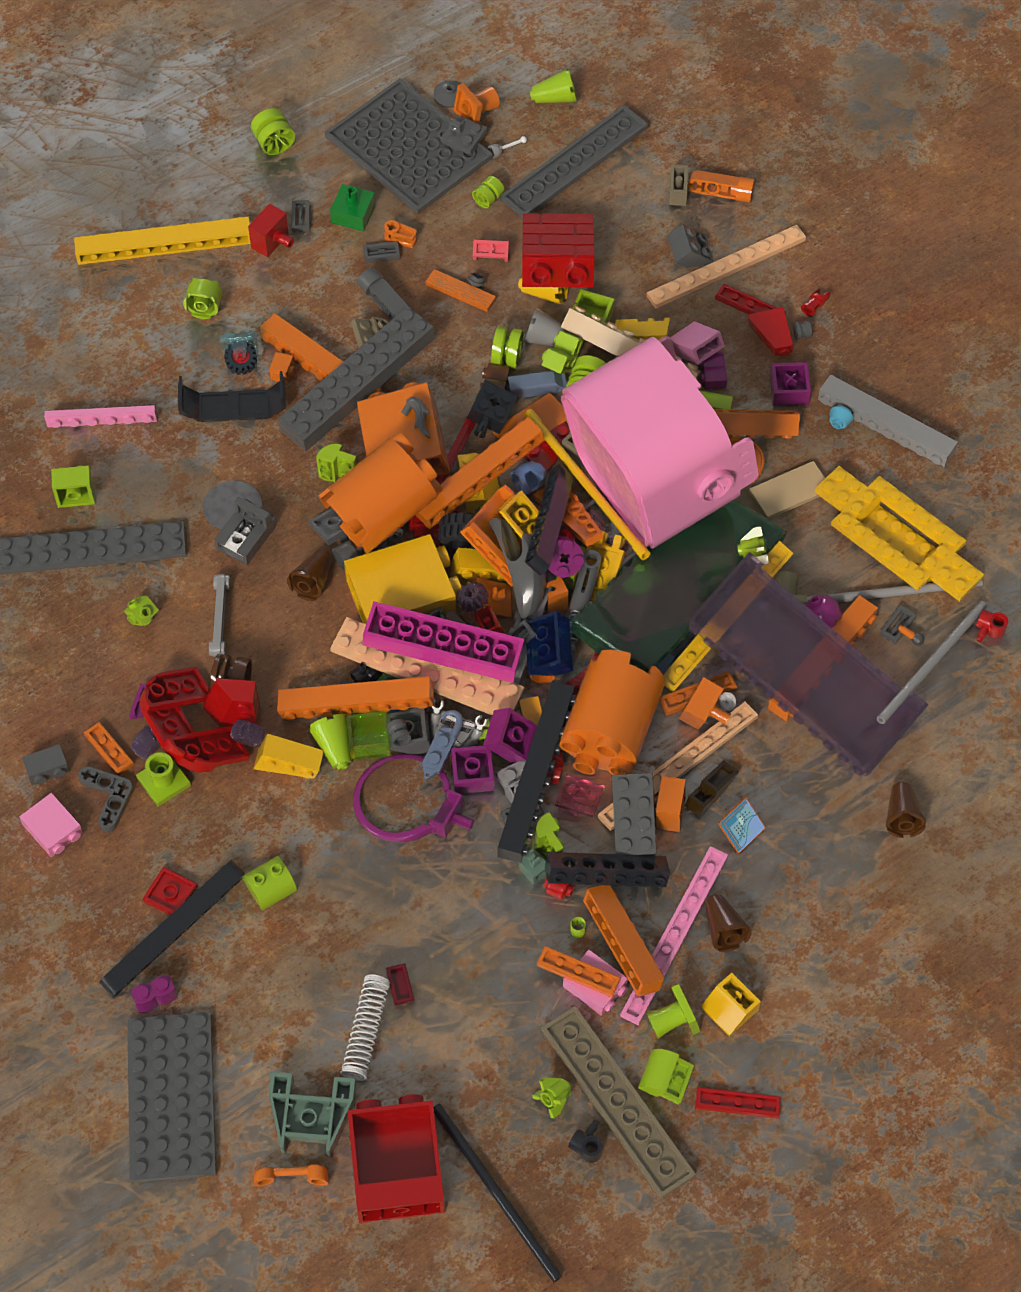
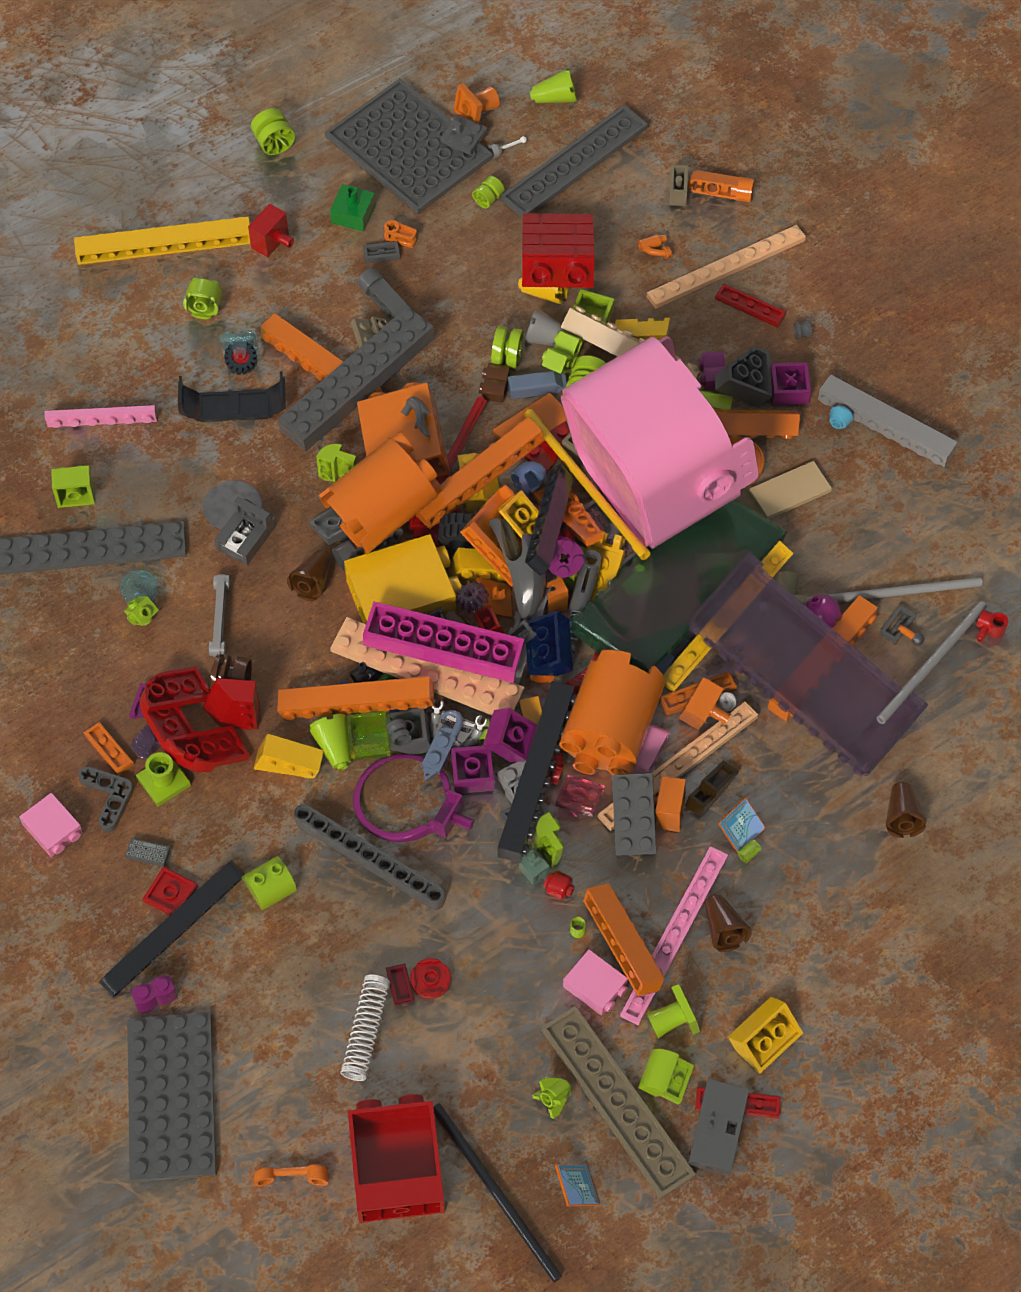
(45, 765): dark grey brick -> none
(139, 577): none -> clear light blue plate
(147, 852): none -> tile
(247, 733): clear purple gear -> none
(283, 363): orange brick -> none
(301, 227): dark grey tile -> none
(310, 1117): sand green wedge -> none
(373, 864): none -> dark grey beam
(430, 978): none -> red tile
(446, 93): dark grey dish -> none
(460, 290): orange tile -> none
(476, 280): dark grey plate -> none
(490, 249): coral hinge -> none
(491, 408): black brick -> none
(577, 1185): none -> piece
(578, 971): orange tile -> none
(582, 1140): black piece -> none
(607, 869): black brick -> none
(648, 244): none -> orange plant
(651, 749): none -> bright pink beam
(689, 247): dark grey slope -> none
(697, 342): bright pink brick -> none
(718, 1127): none -> dark grey brick
(731, 1004): yellow slope -> none
(747, 377): none -> dark grey brick
(750, 853): none -> lime piece
(754, 545): lime brick -> none
(765, 1034): none -> yellow slope
(772, 330): red slope -> none
(815, 301): red piece -> none
(893, 541): yellow piece -> none

